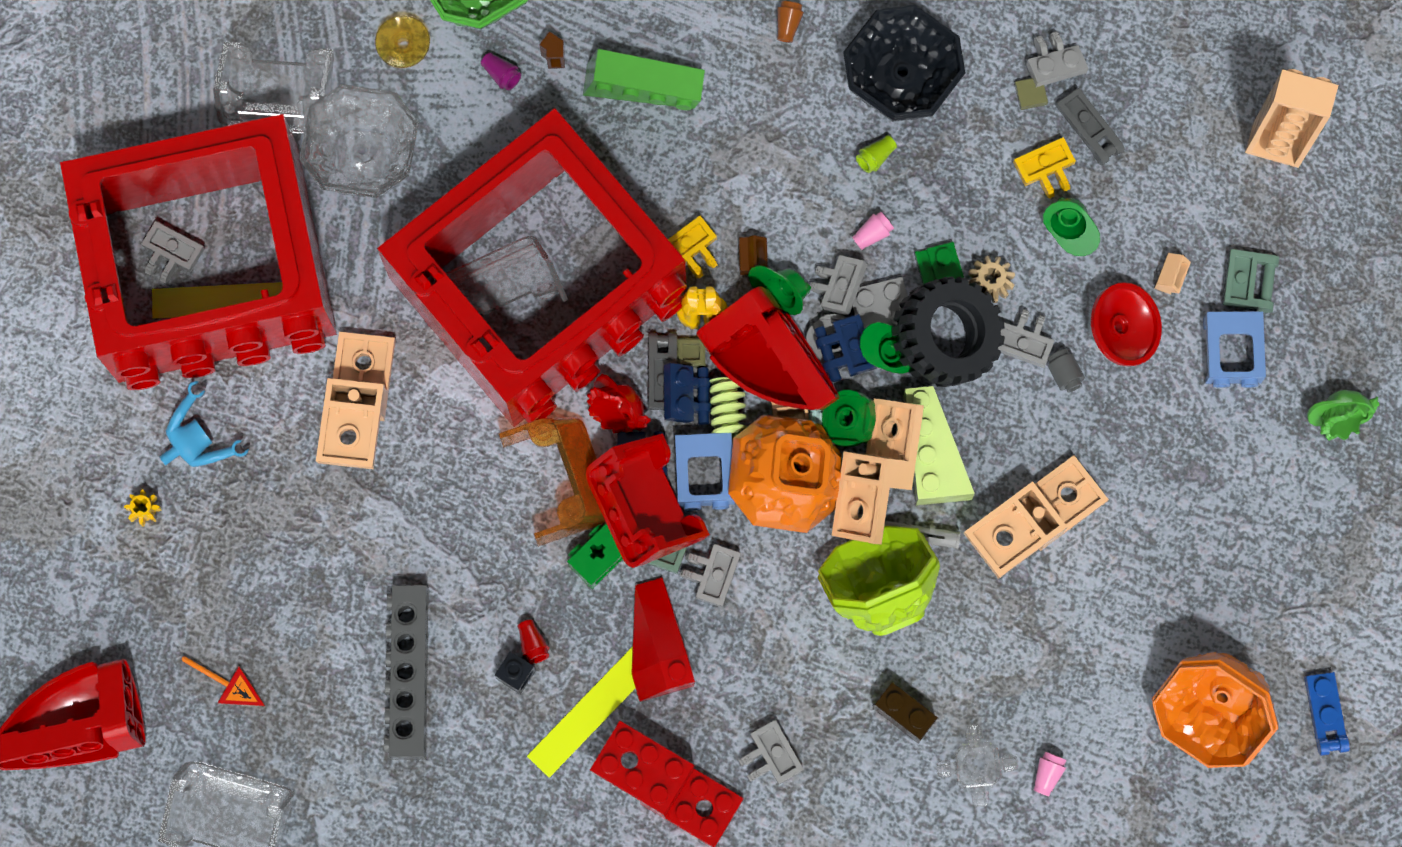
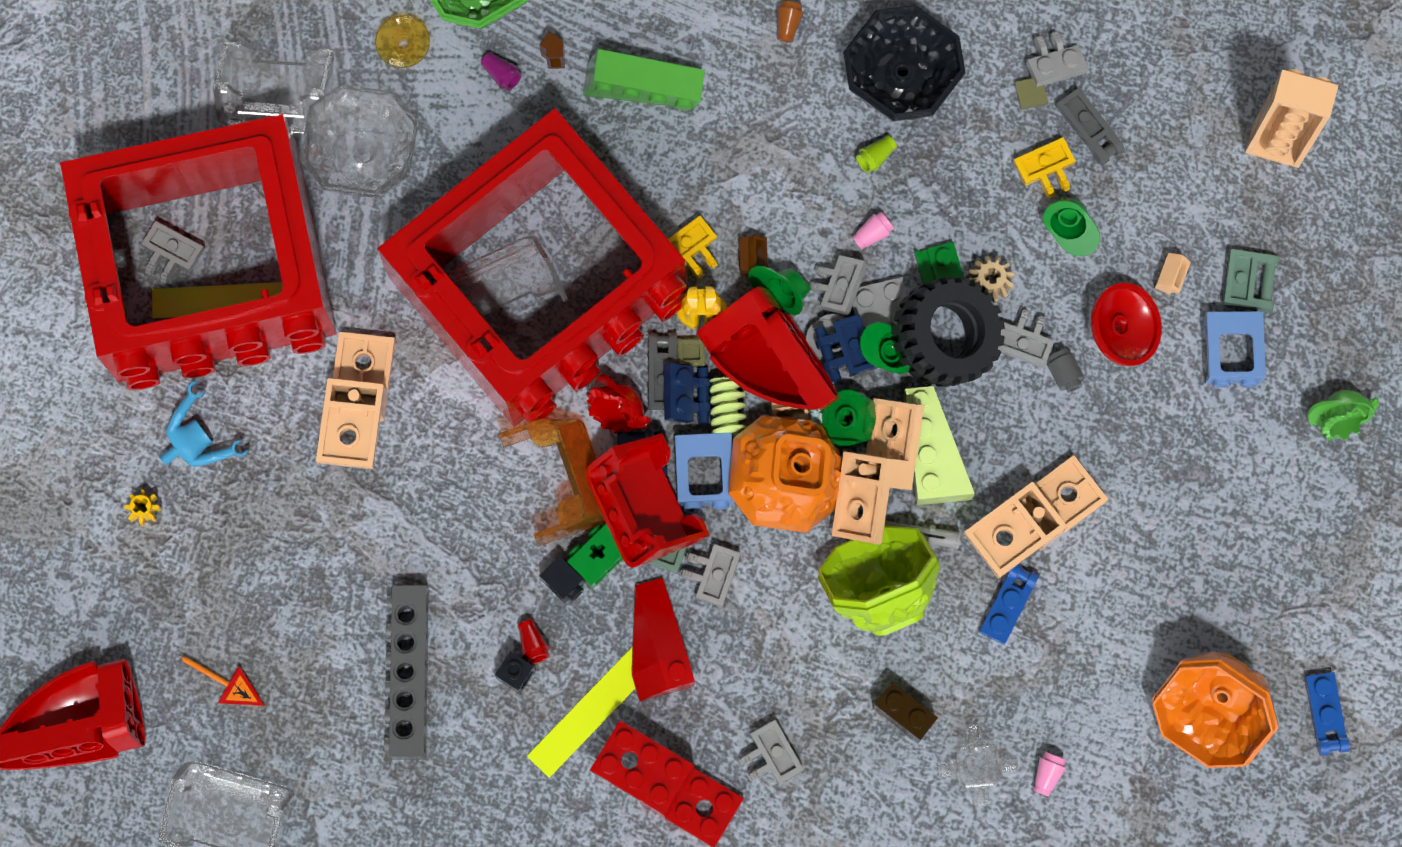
(562, 580): none -> black brick
(1008, 605): none -> blue plate

